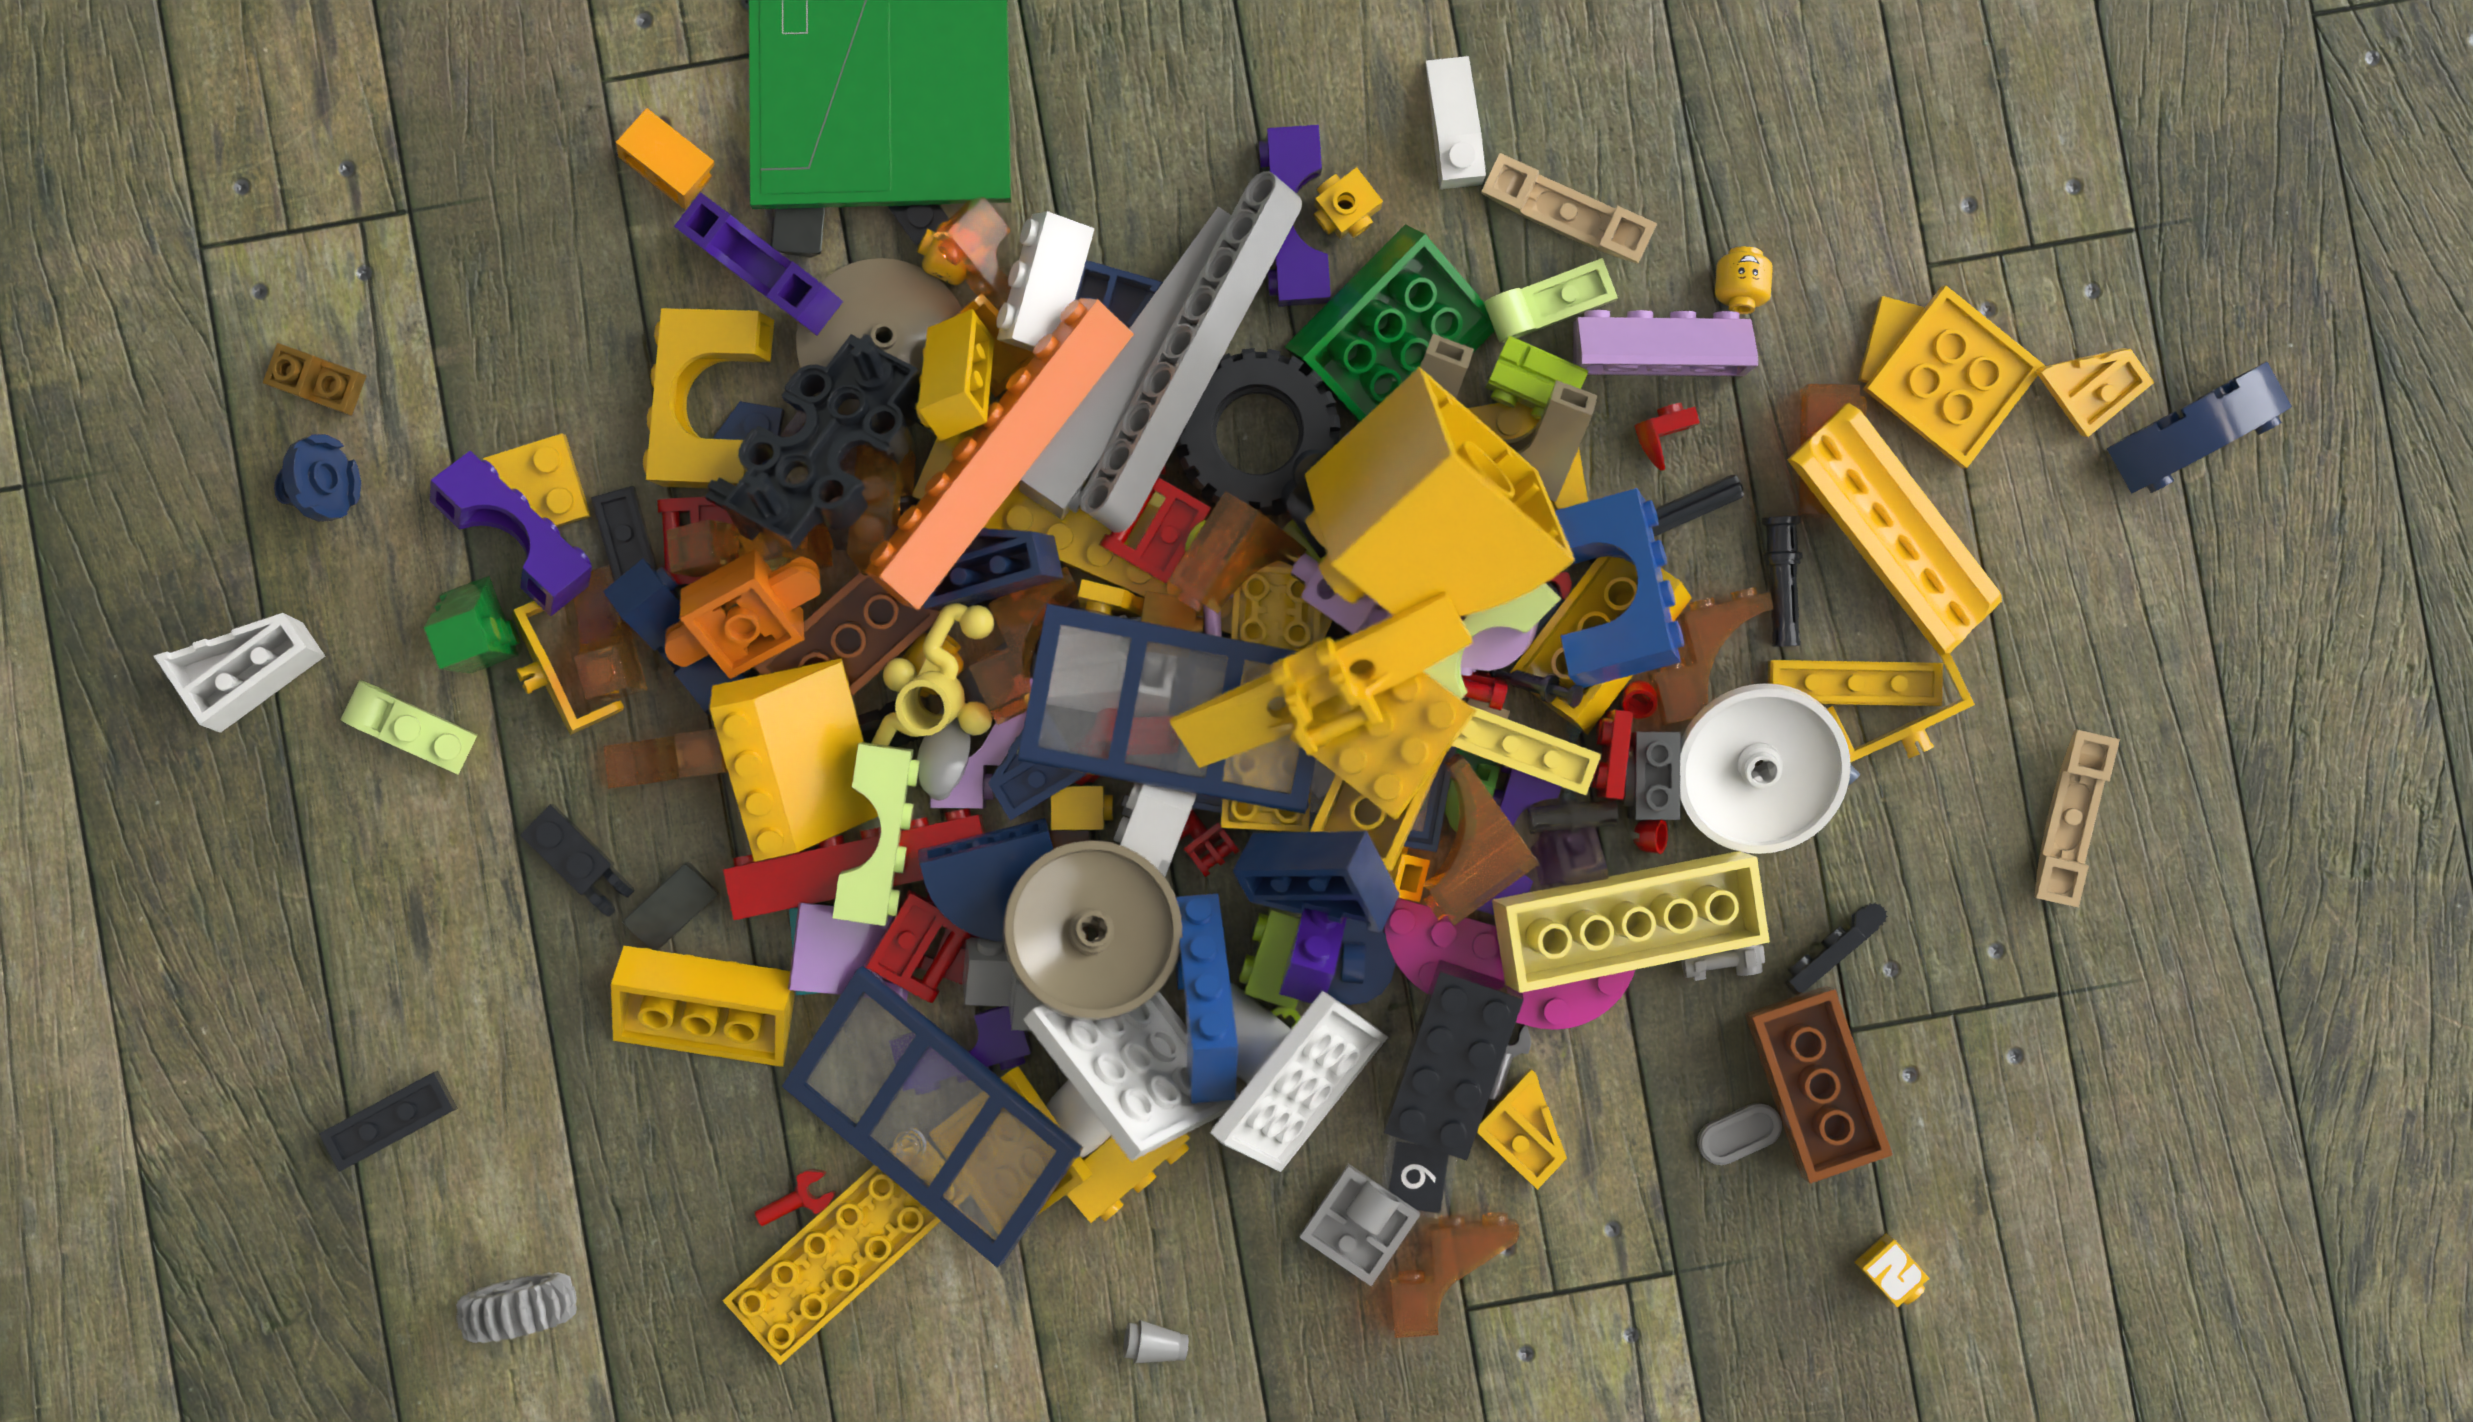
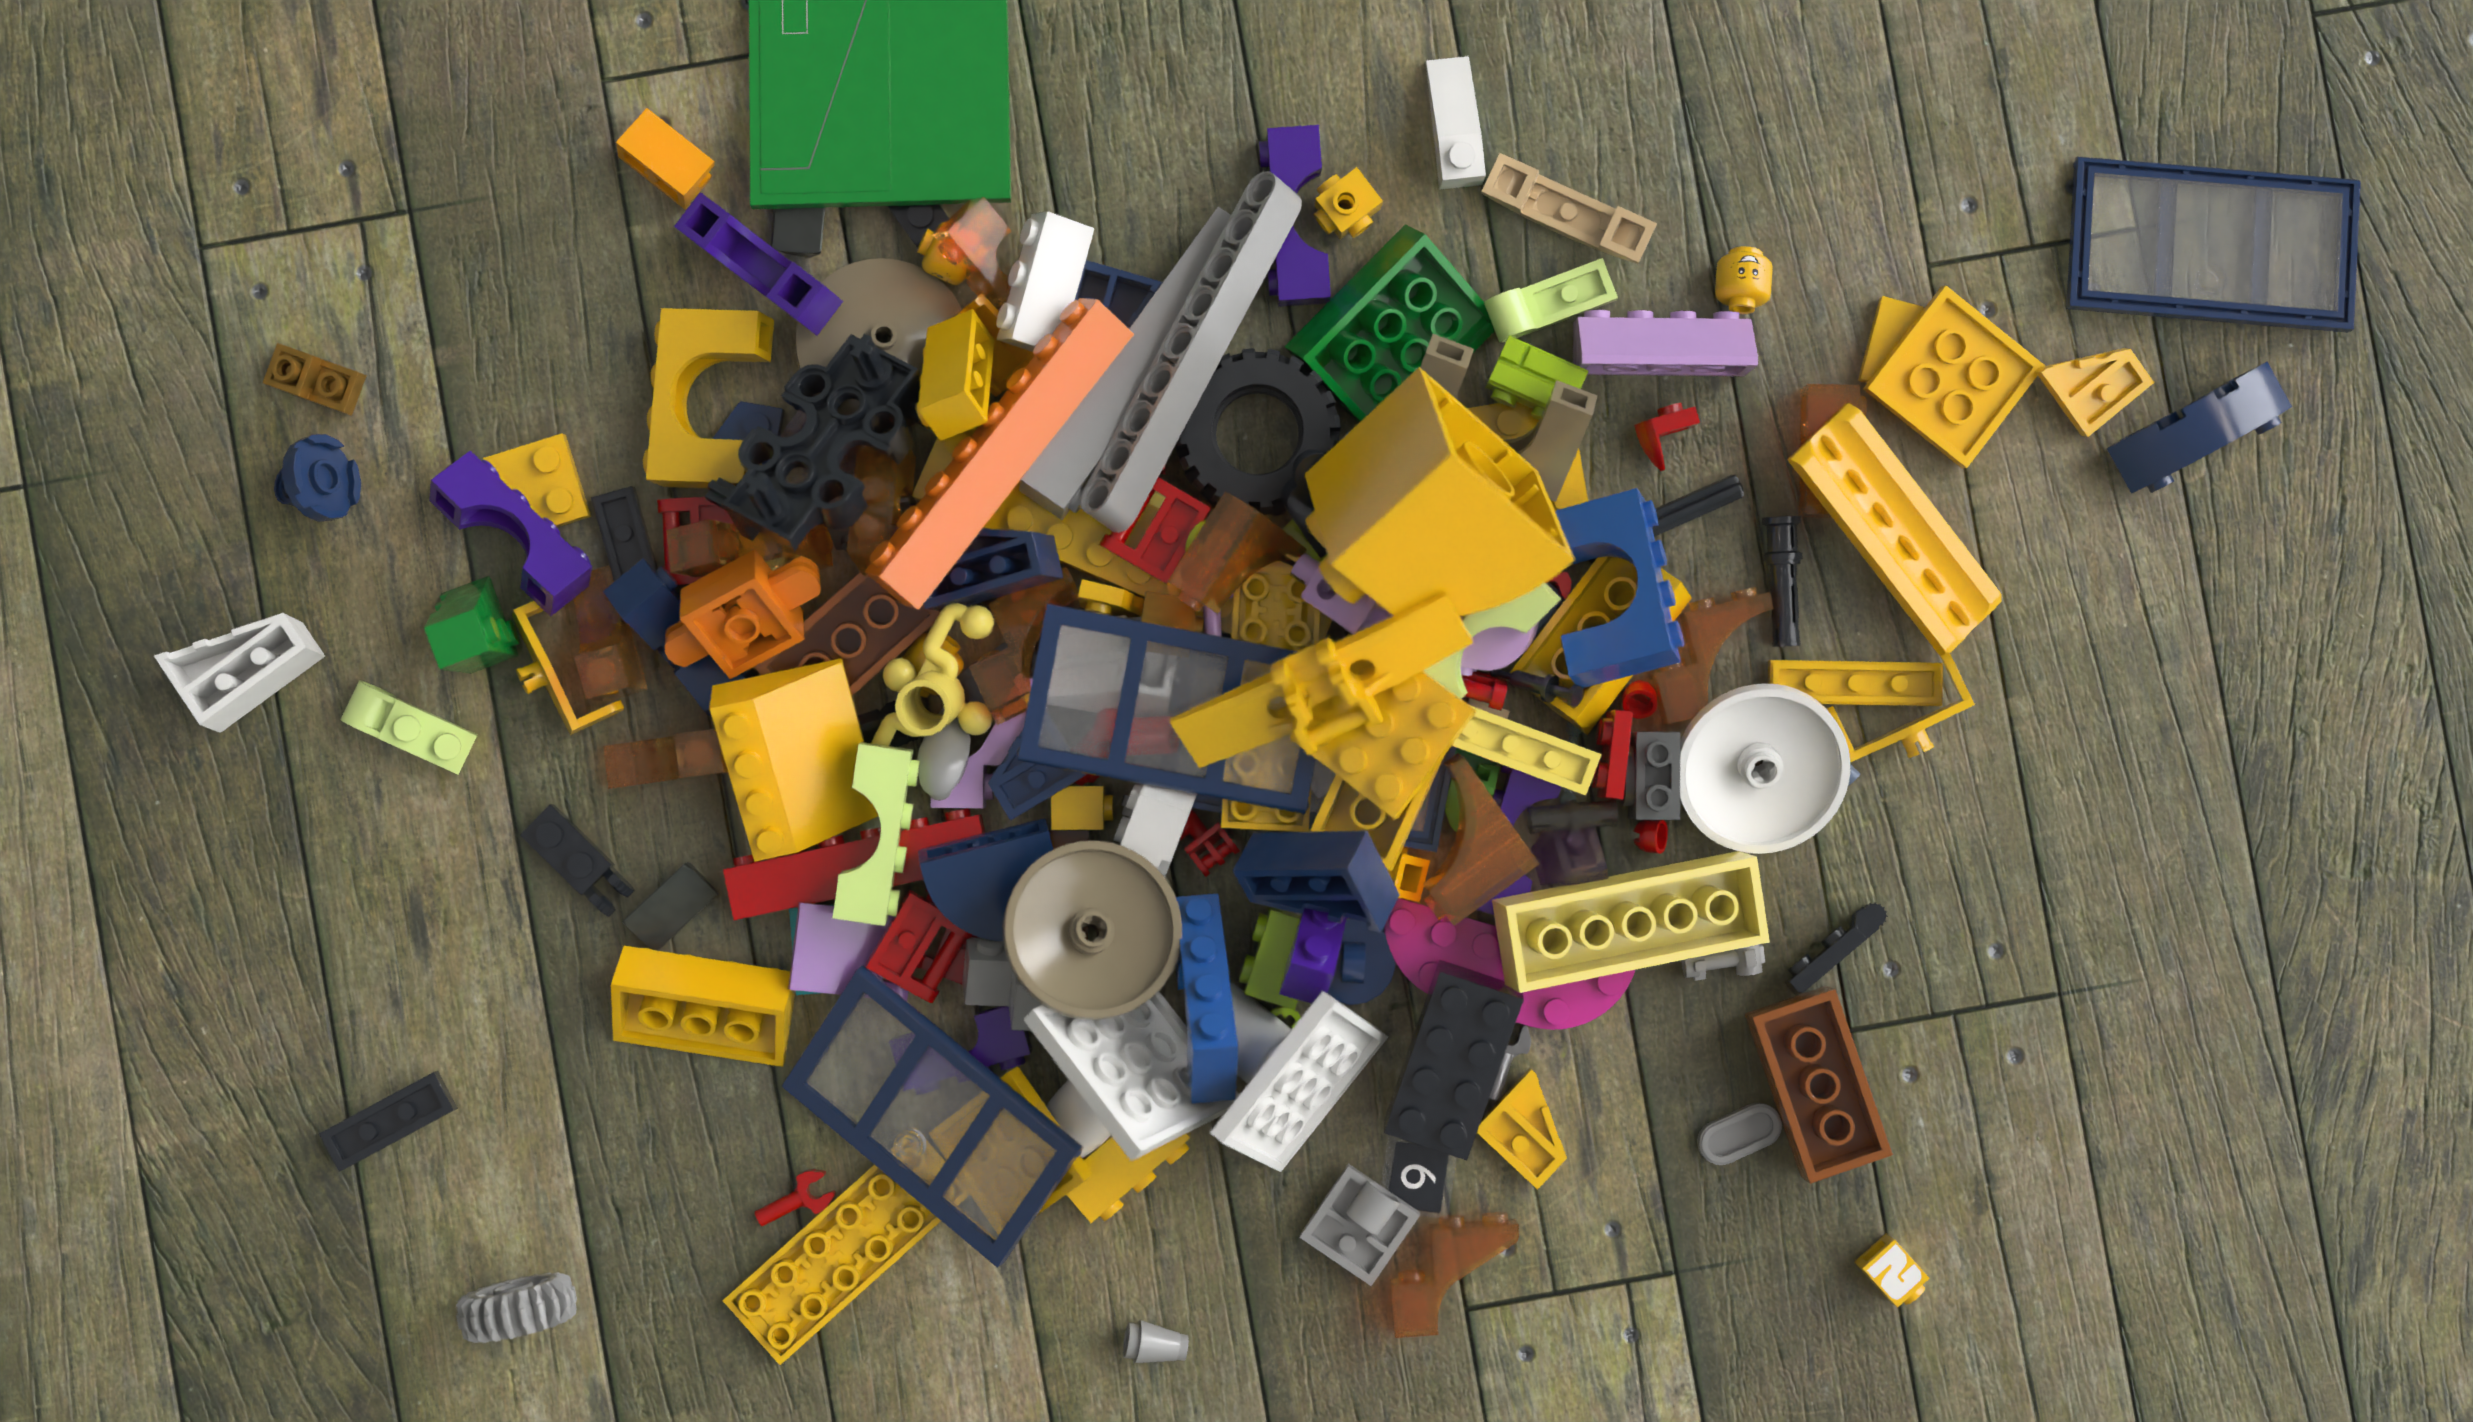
(2073, 816): tan slope -> none
(2213, 244): none -> clear door

